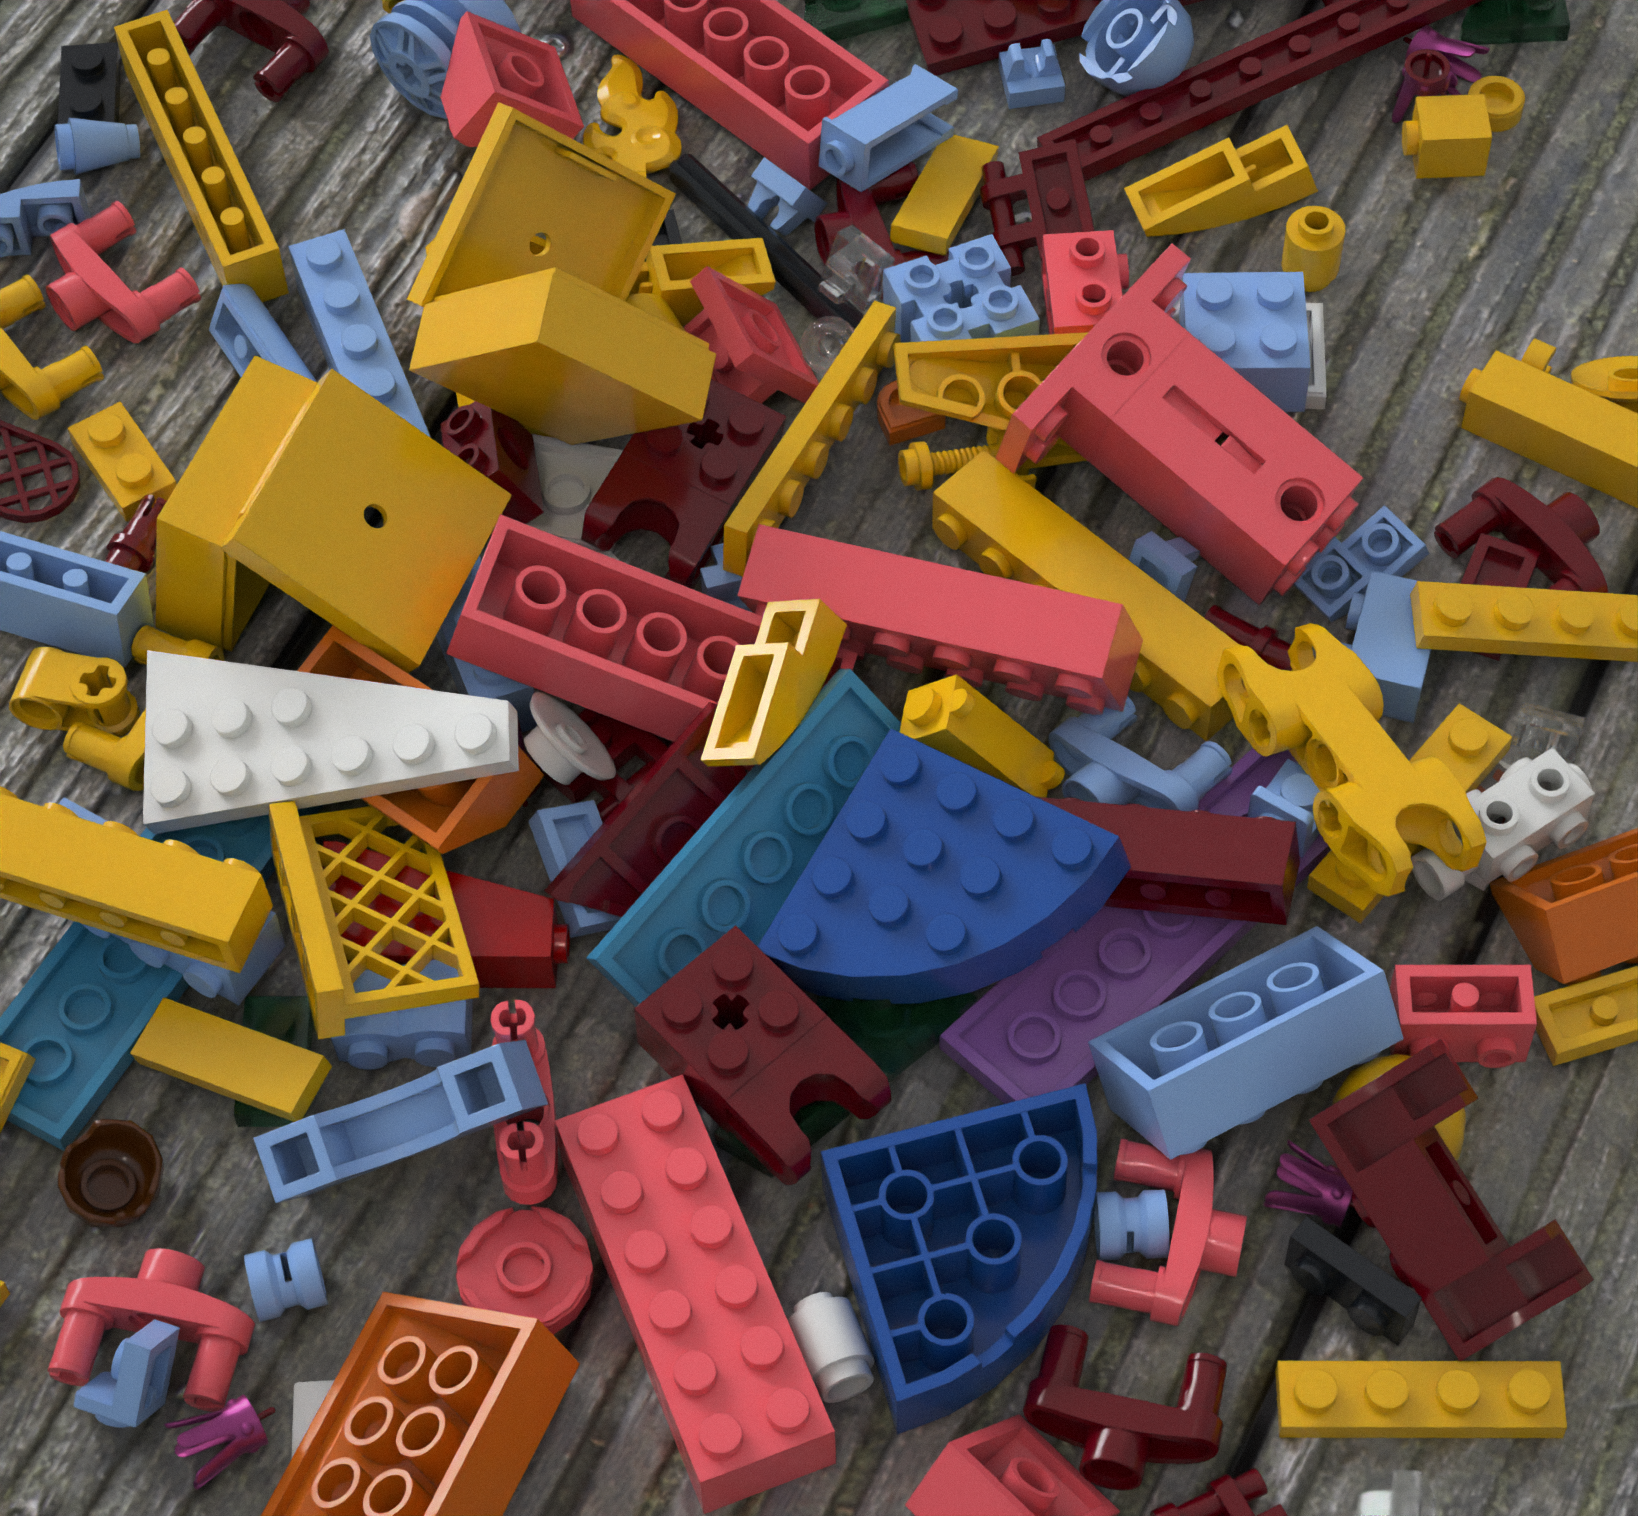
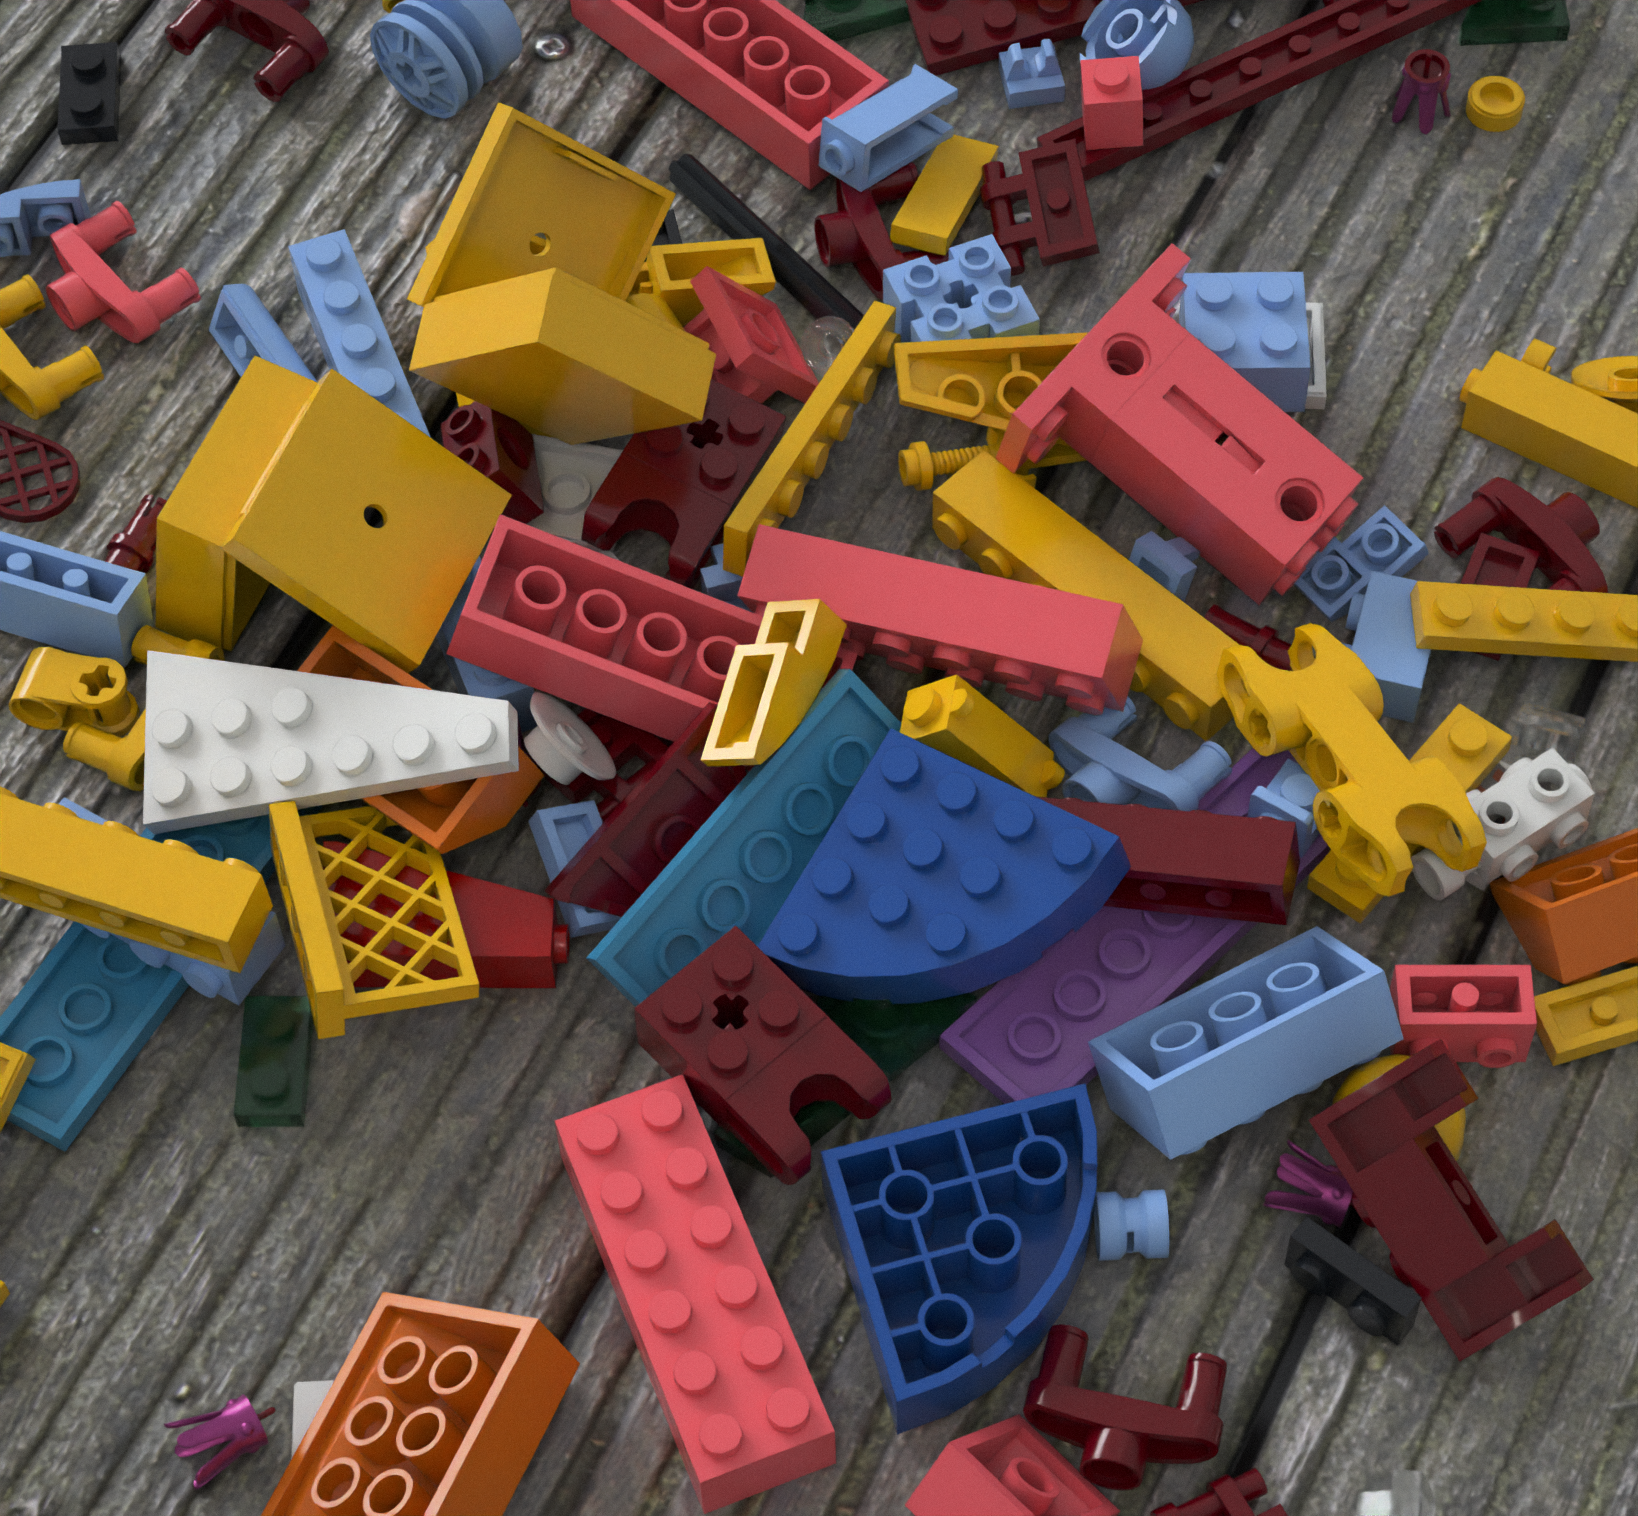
(94, 144): light blue cone -> none
(111, 1174): reddish brown hair -> none
(121, 459): yellow plate -> none
(136, 1379): light blue bracket -> none
(163, 1292): coral connector -> none
(200, 156): yellow brick -> none
(231, 1060): yellow tile -> none
(269, 1282): light blue wheel -> none
(401, 1121): light blue arch -> none
(426, 1033): light blue brick -> none
(508, 68): coral slope -> none
(526, 1266): coral tile -> none
(529, 1156): coral connector -> none
(647, 125): yellow piece -> none
(778, 188): light blue tile -> none
(832, 1346): white brick -> none
(854, 269): clear tile -> none
(904, 422): orange tile -> none
(1081, 279): coral brick -> none
(1112, 102): none -> coral brick
(1200, 1238): coral connector -> none
(1223, 185): yellow slope -> none
(1314, 245): yellow brick -> none
(1420, 1399): yellow plate -> none
(1430, 39): flat silver piece -> none
(1448, 136): yellow brick -> none

